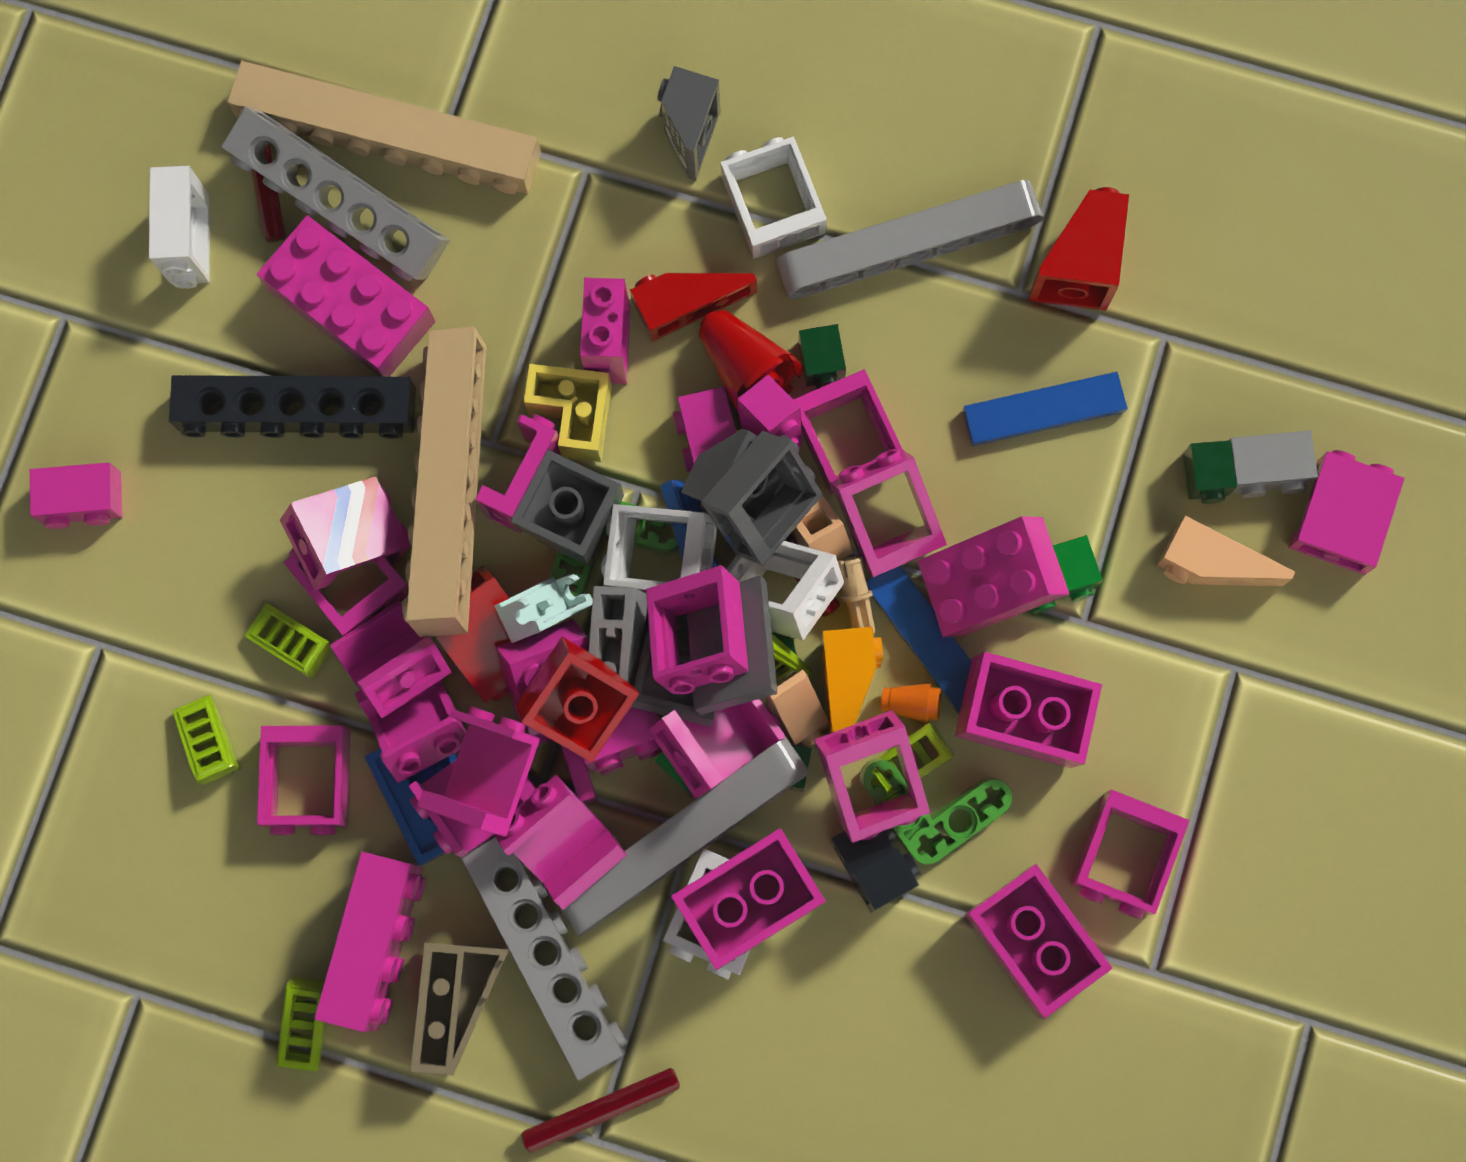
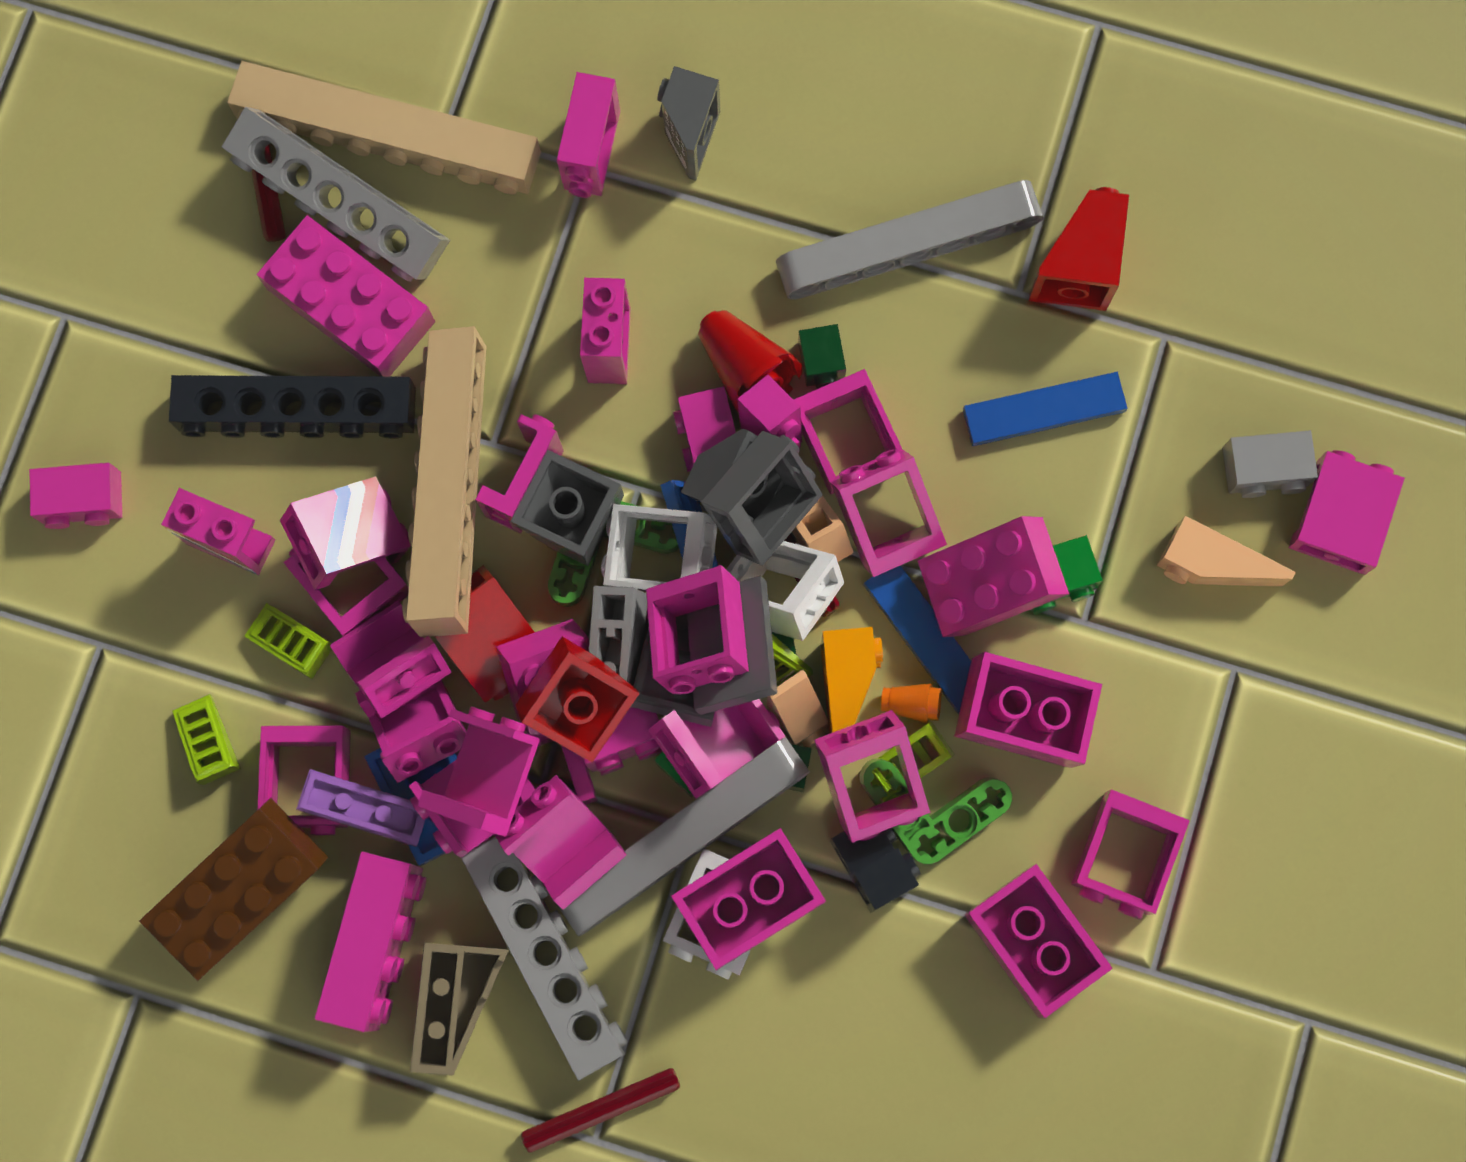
(179, 226): white window -> none
(218, 531): none -> dark pink panel
(234, 889): none -> reddish brown brick
(308, 988): lime slope -> none
(360, 807): none -> medium lavender tile
(541, 607): light aqua hinge -> none
(579, 400): light yellow brick -> none
(588, 135): none -> dark pink window
(683, 298): red slope -> none
(788, 230): white window -> none
(856, 592): tan axle -> none
(1210, 471): dark green brick -> none

